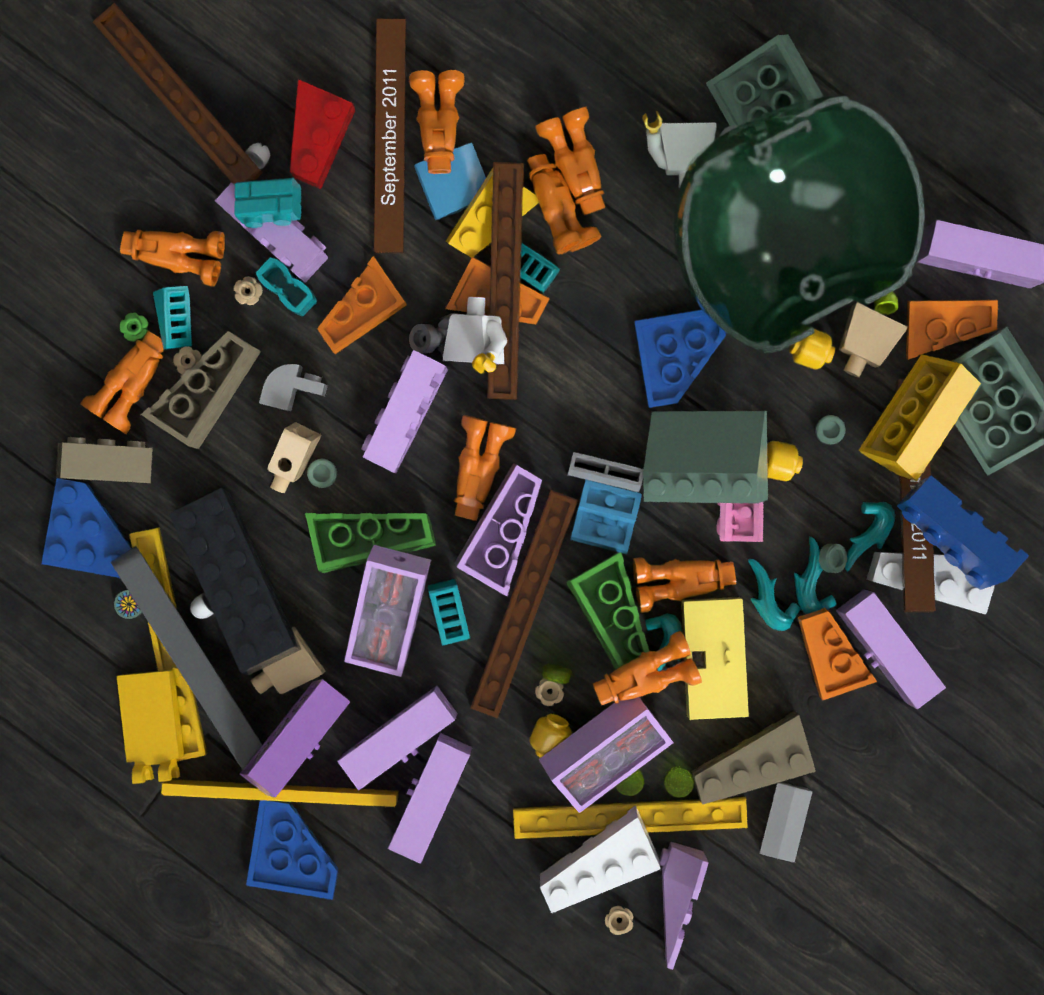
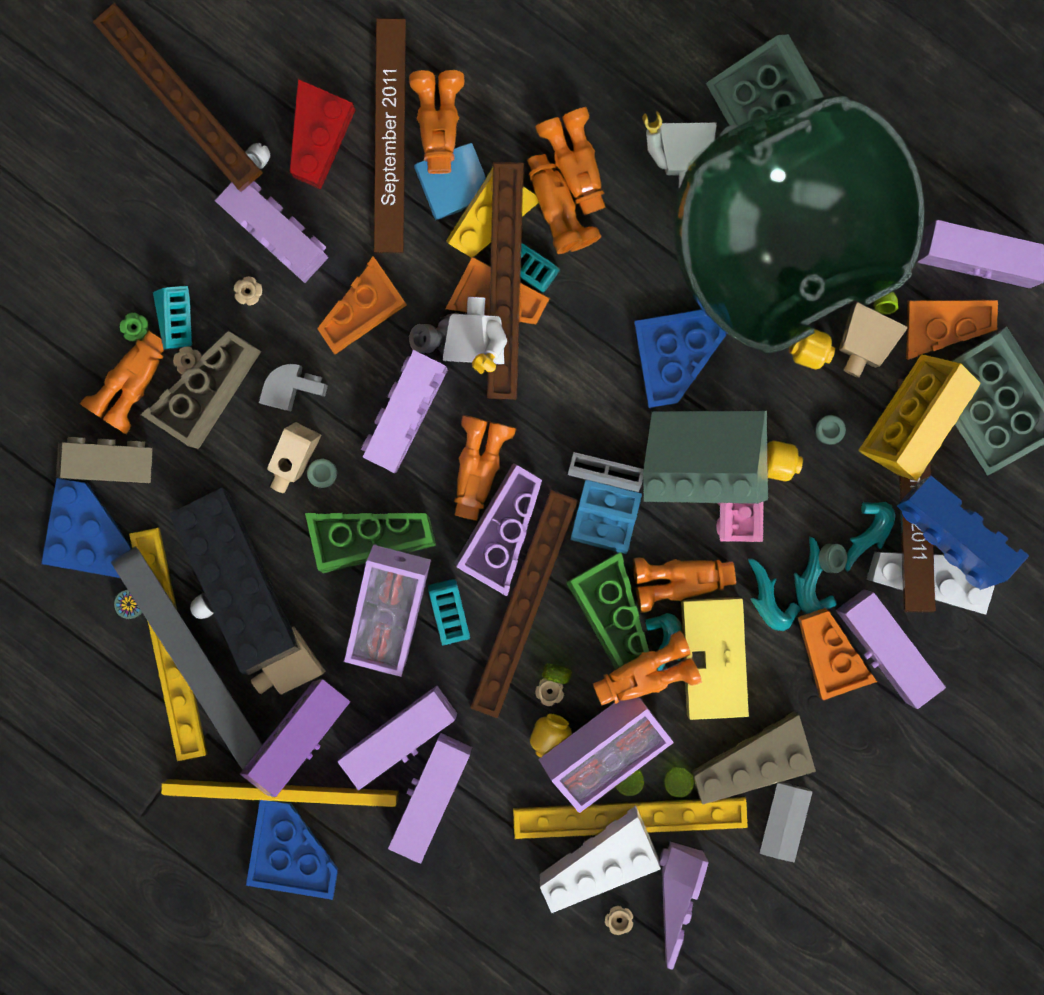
(151, 724): yellow tile -> none
(170, 251): orange piece -> none
(267, 202): teal brick -> none
(291, 291): teal brick -> none

